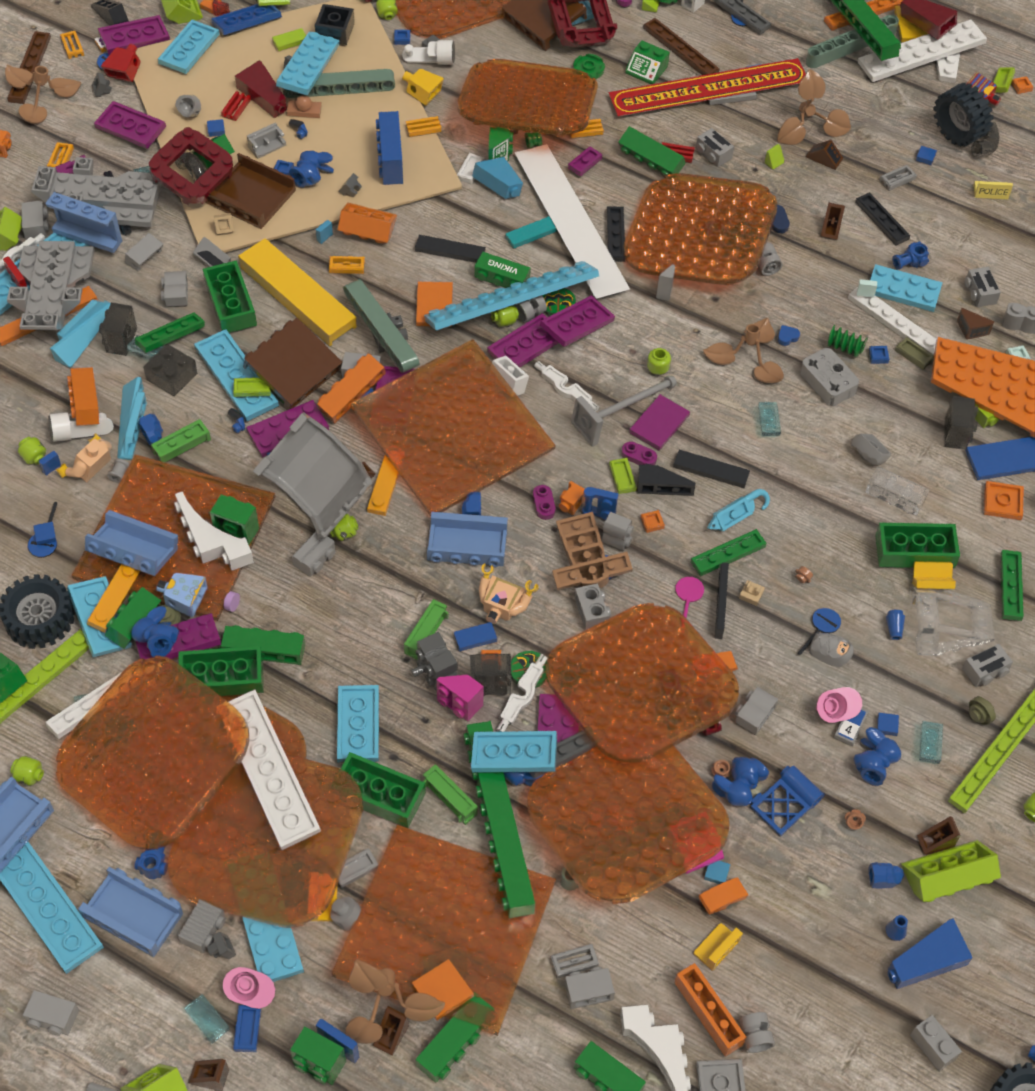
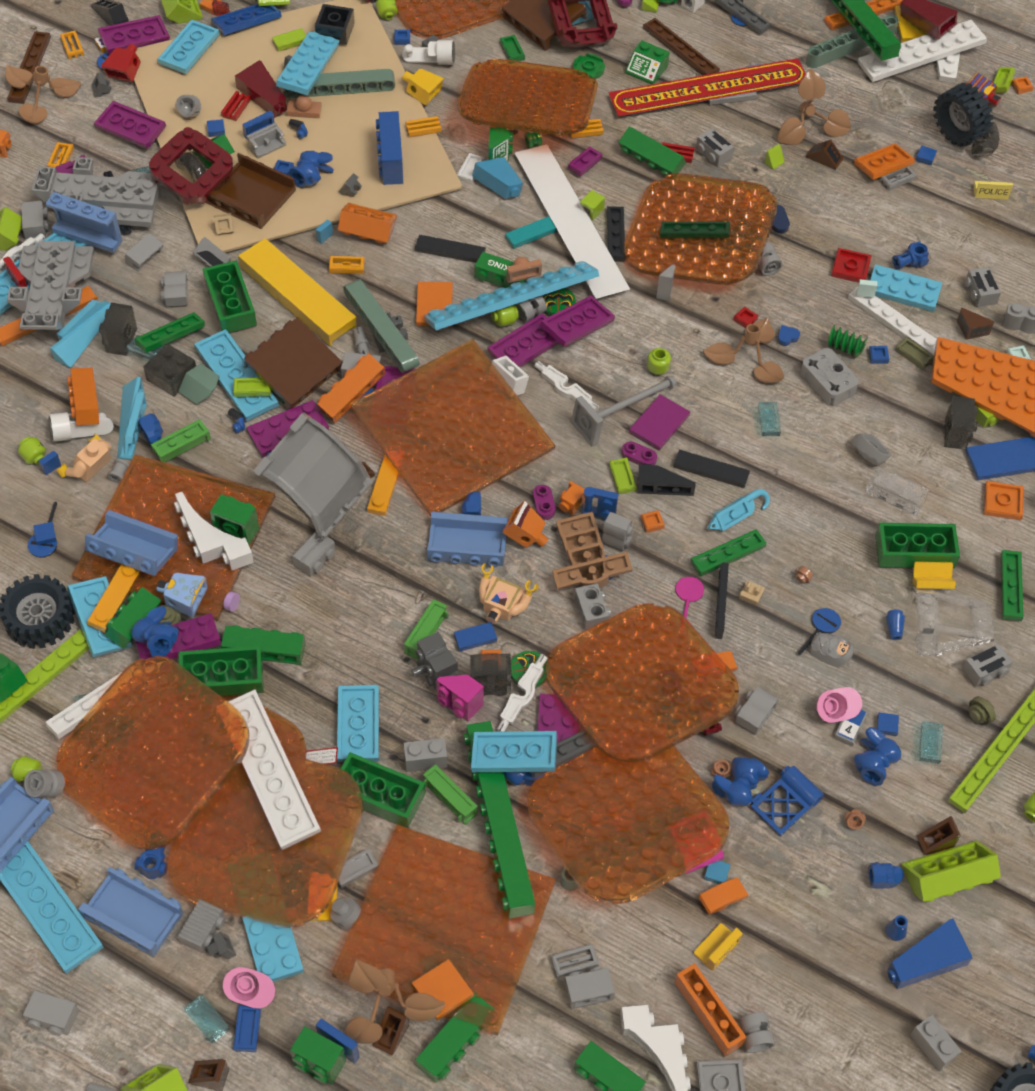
(44, 783): none -> light grey wheel
(198, 384): none -> sand green slope
(258, 123): none -> blue tile
(324, 756): none -> white sticker
(345, 528): lime head -> none
(361, 343): none -> light grey pin
(425, 754): none -> light grey brick
(512, 48): none -> green tile
(523, 269): none -> nougat tile
(525, 526): none -> orange torso
(594, 202): none -> lime panel
(717, 229): none -> dark green tile
(745, 317): none -> red tile
(832, 220): reddish brown slope -> none
(851, 265): none -> red tile
(882, 218): black tile -> none
(884, 161): none -> orange tile

